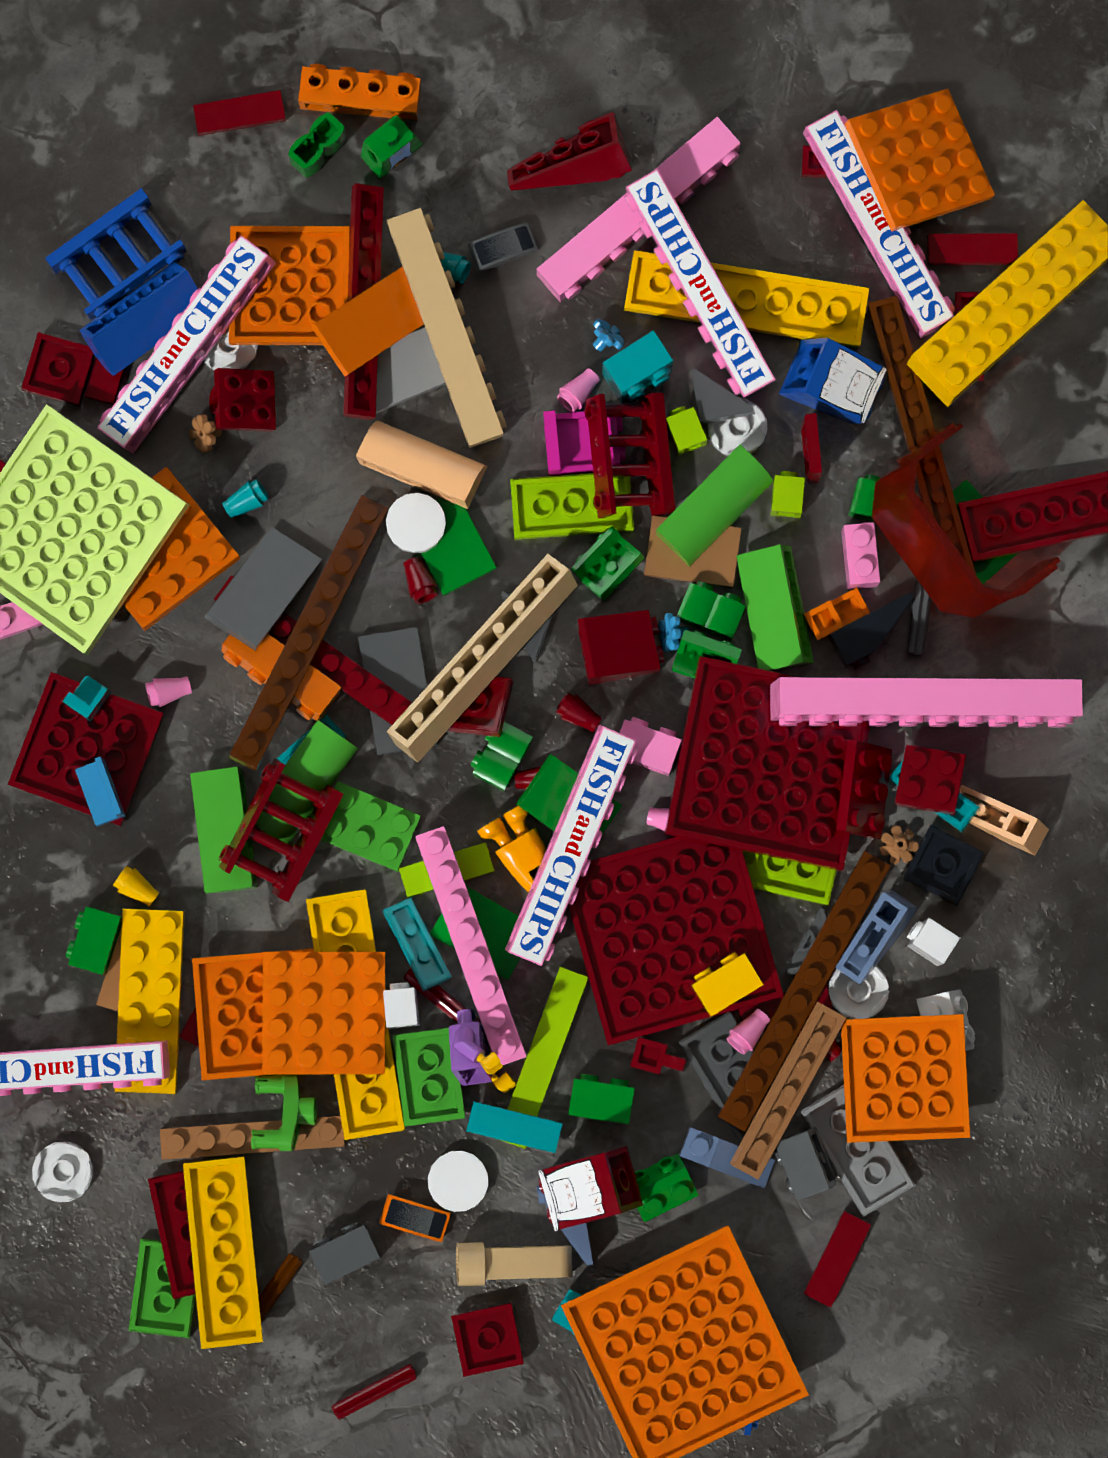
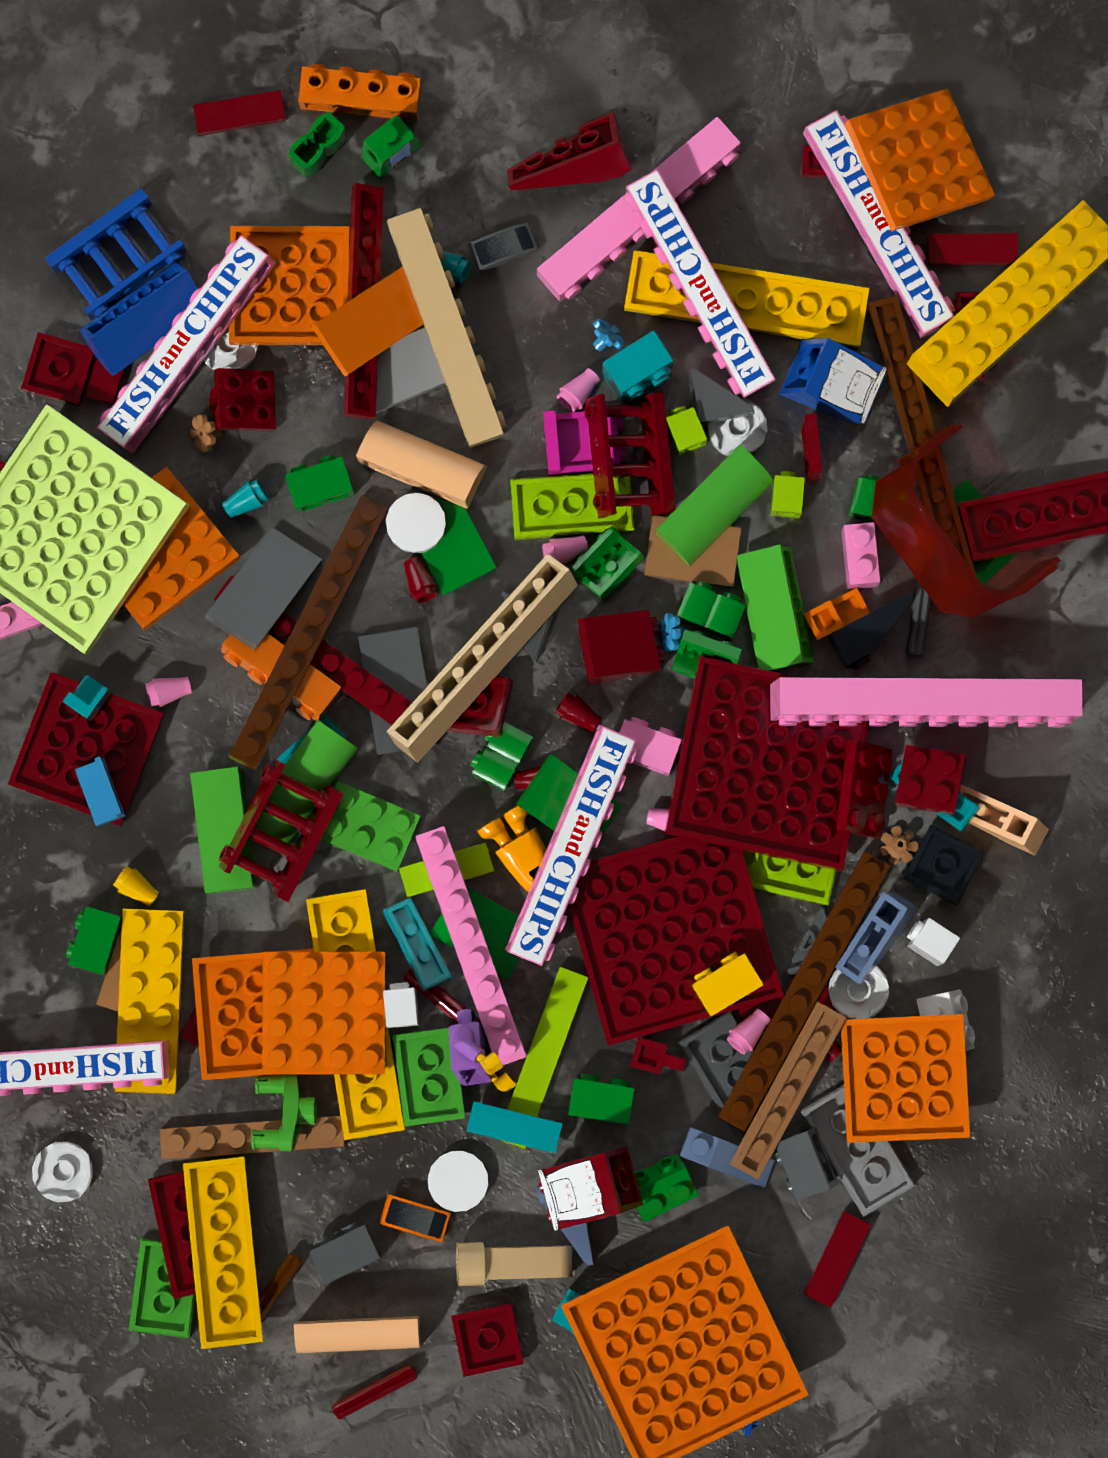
(319, 483): none -> green brick
(357, 1334): none -> light nougat brick
(565, 549): none -> bright pink cone

